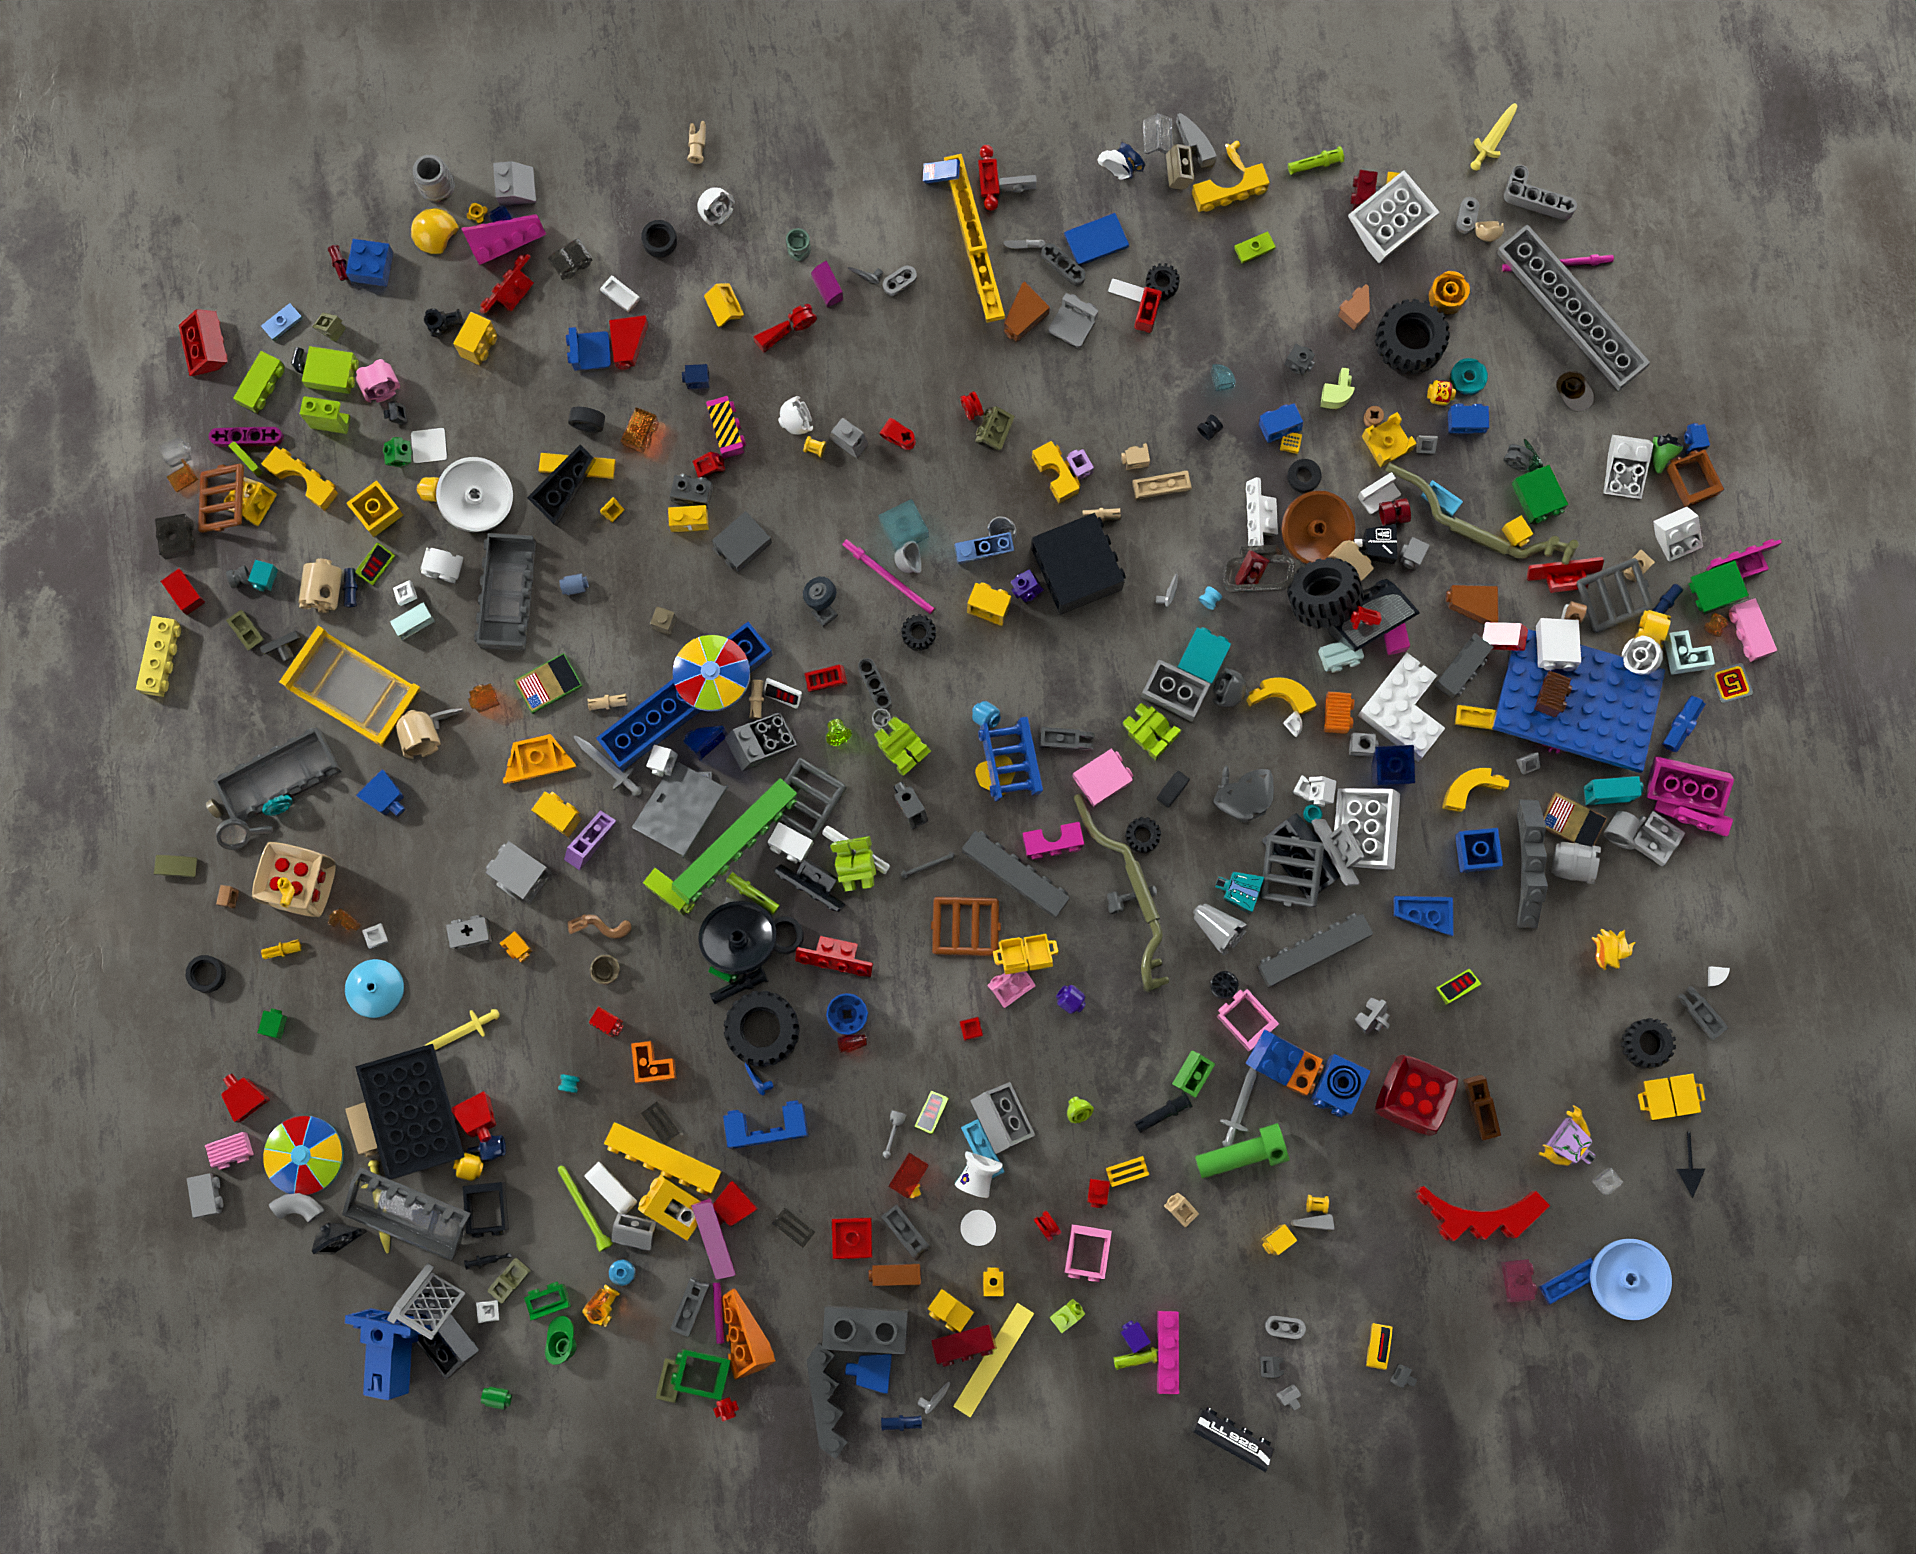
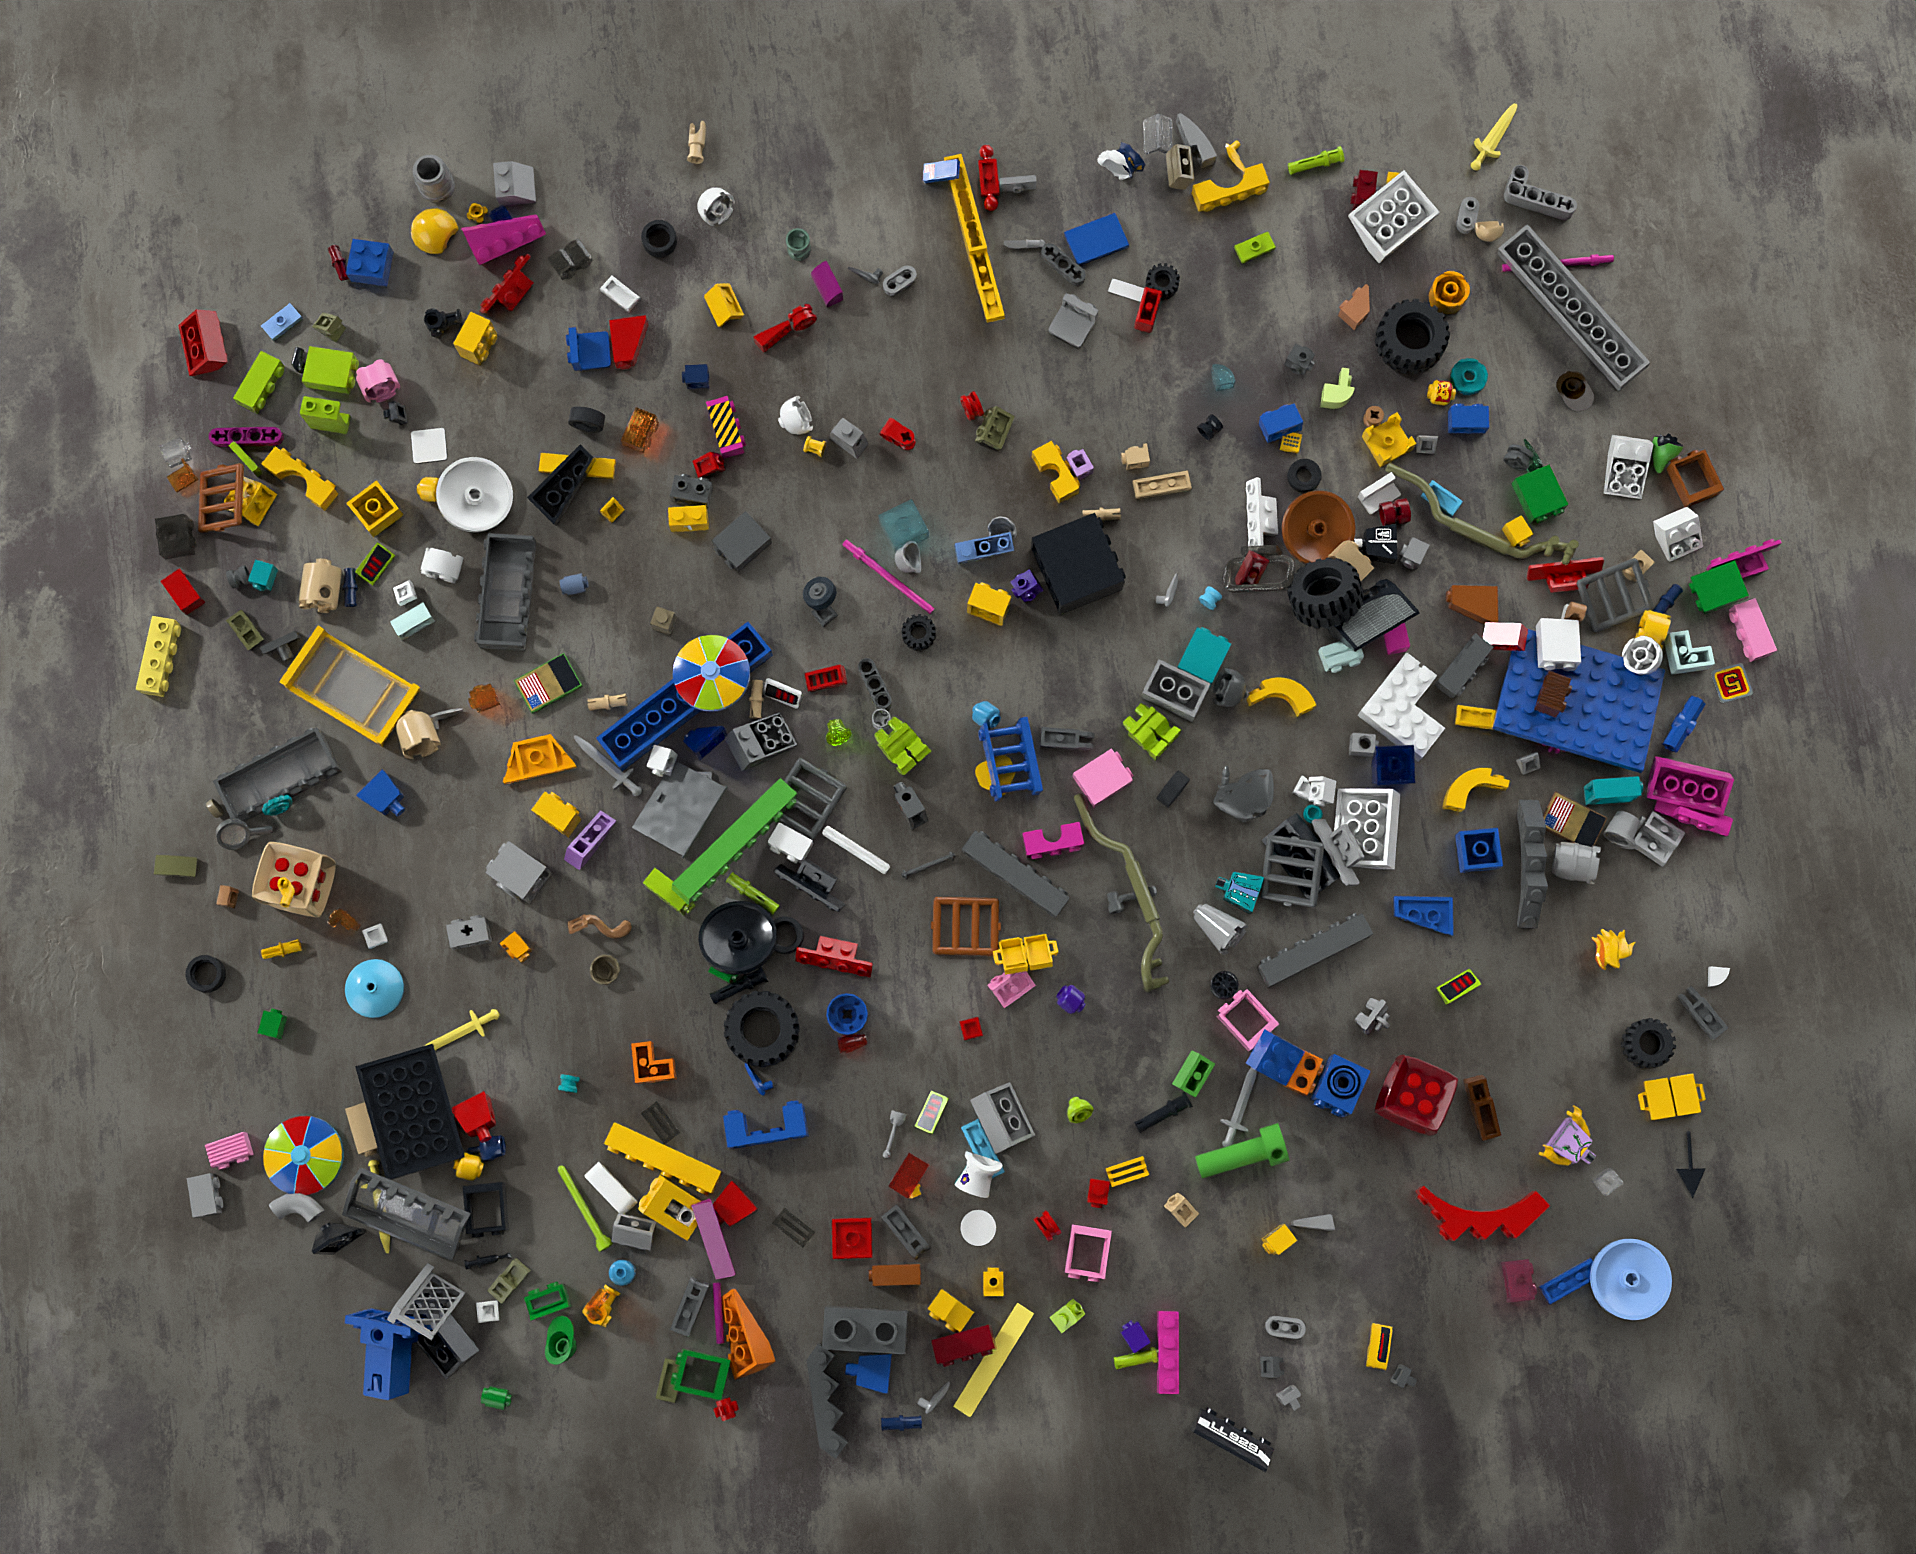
(242, 1097): red torso -> none
(397, 452): green brick -> none
(606, 1022): red brick -> none
(857, 866): lime hips -> none
(1025, 313): dark orange slope -> none
(1135, 843): black tyre -> none
(1294, 723): white tile -> none
(1317, 1204): yellow bush -> none
(1338, 712): orange brick -> none
(1368, 616): red bracket -> none
(1696, 437): blue brick -> none
(1716, 625): clear orange wheel -> none

